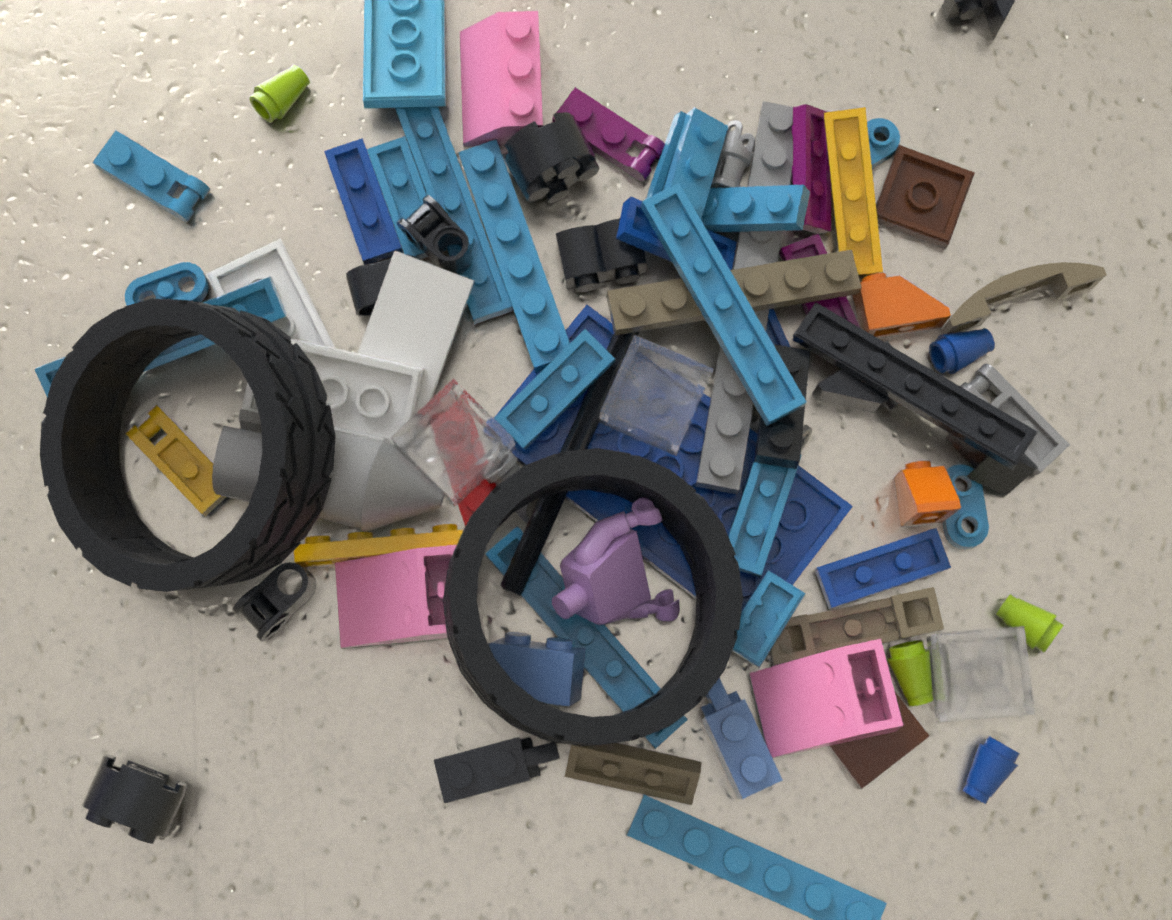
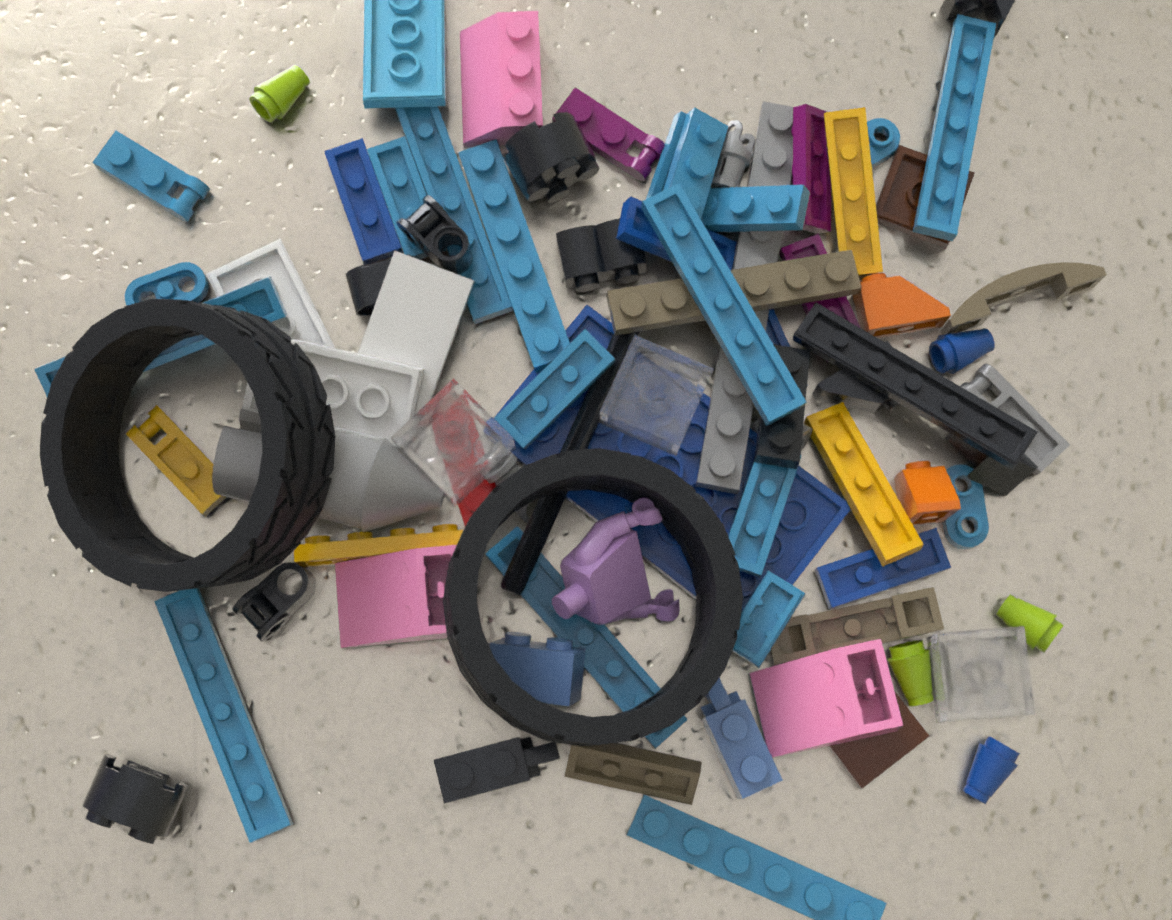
(224, 714): none -> dark azure plate
(863, 484): none -> yellow plate
(954, 128): none -> dark azure plate

